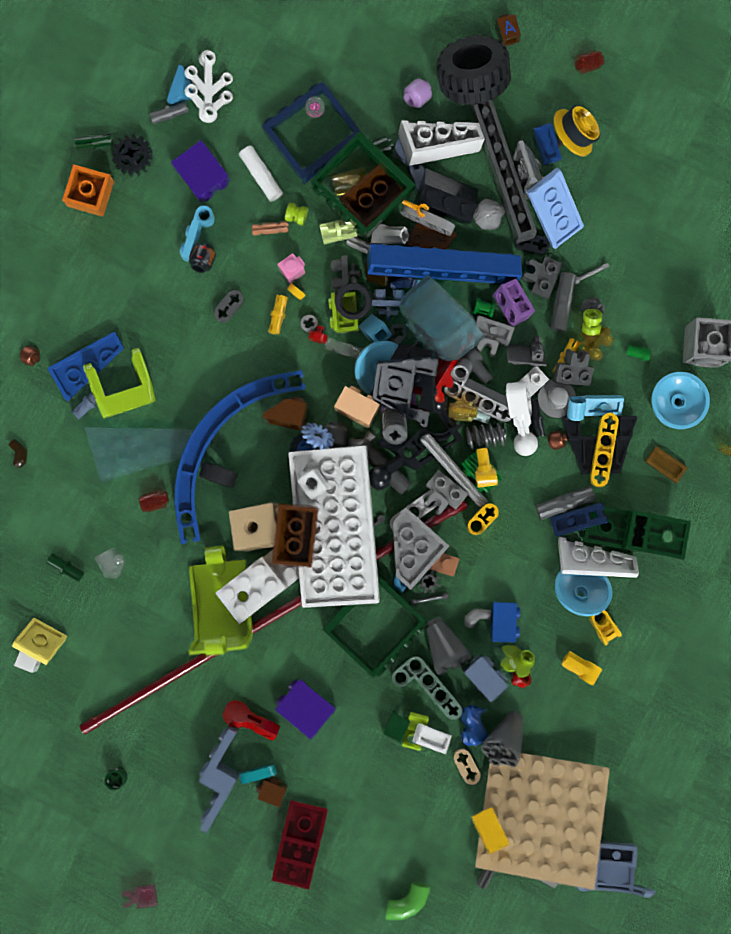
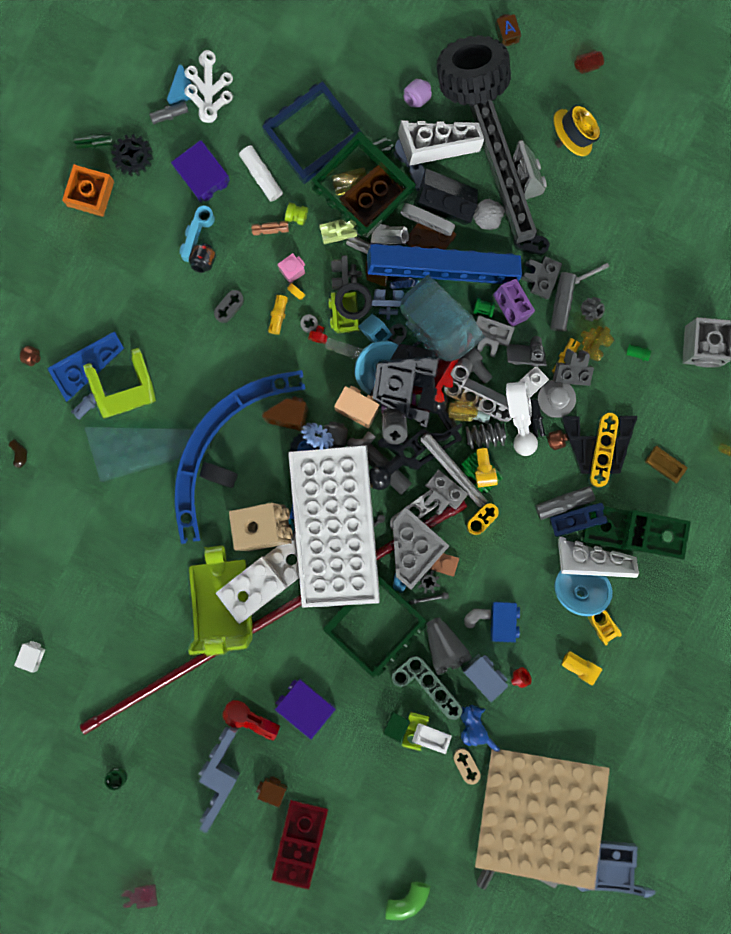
(39, 641): light yellow tile -> none
(65, 567): dark green axle -> none
(111, 563): clear brick -> none
(153, 501): clear red brick -> none
(257, 773): teal beam -> none
(295, 535): reddish brown slope -> none
(315, 107): clear tile -> none
(321, 486): white brick -> none
(415, 207): light orange hand -> none
(490, 830): yellow hinge -> none
(505, 741): dark grey cone -> none
(517, 660): lime plate -> none
(547, 144): blue plate -> none
(555, 208): light blue tile -> none
(591, 322): lime wheel -> none
(594, 406): medium azure plate -> none
(692, 396): medium azure dish -> none

